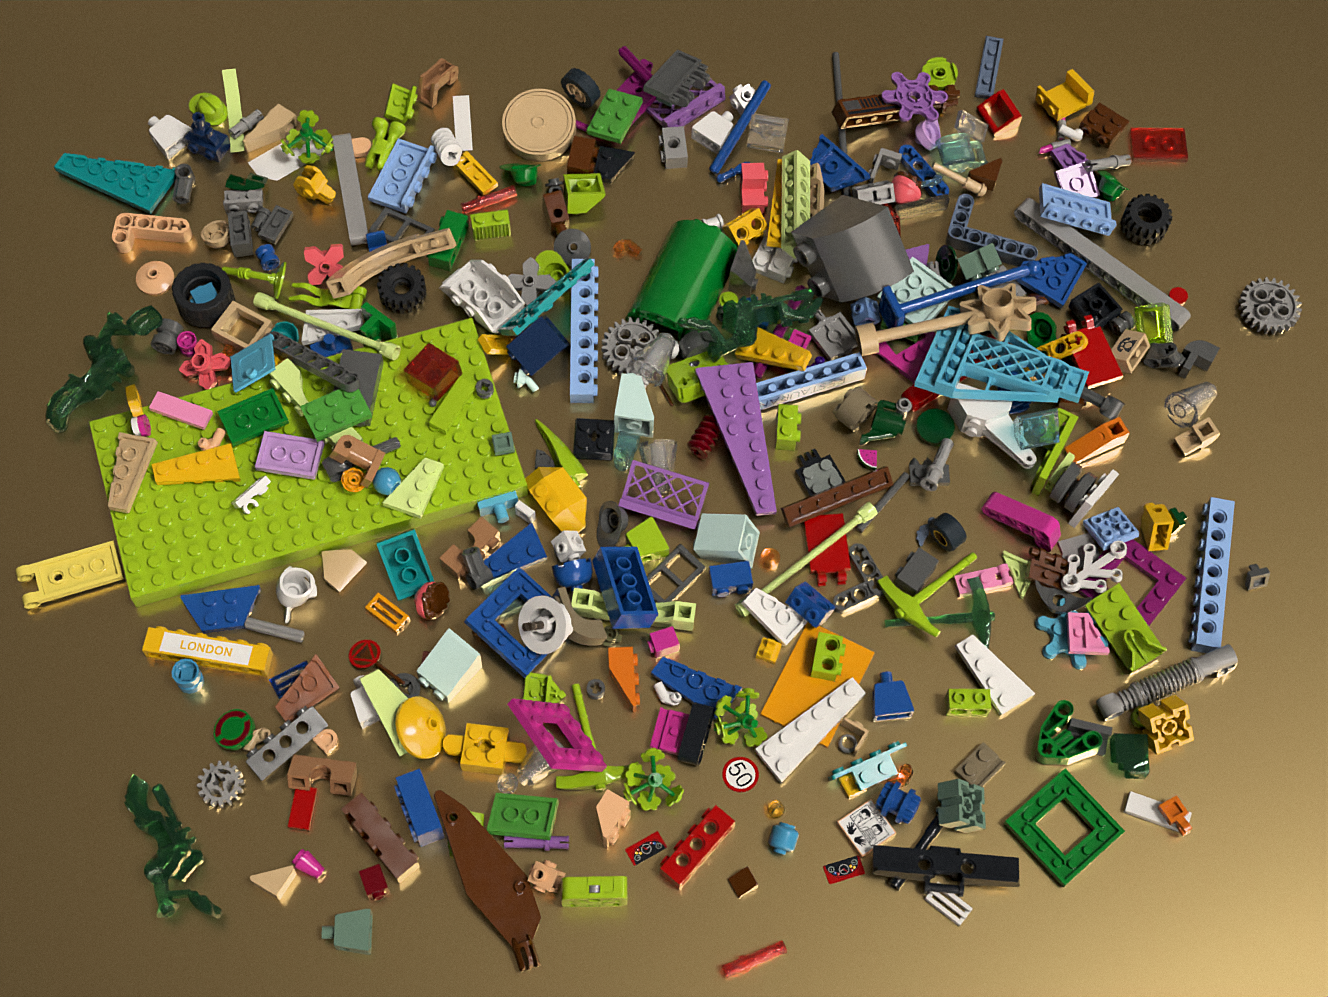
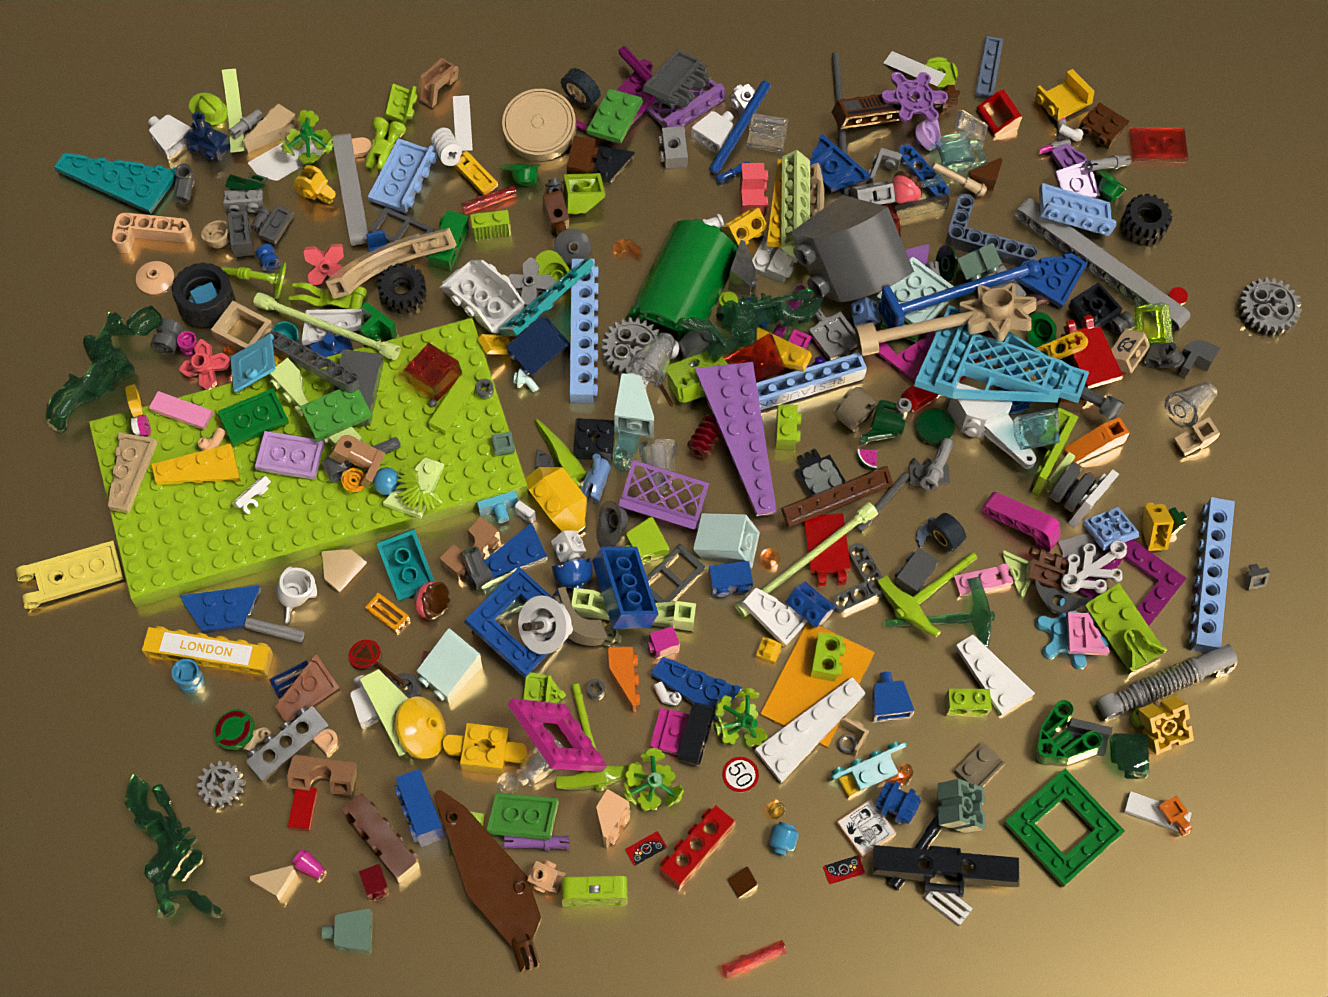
(413, 494): none -> lime hair
(596, 478): none -> medium blue piece
(764, 356): none -> clear red tile
(913, 67): none -> white sticker

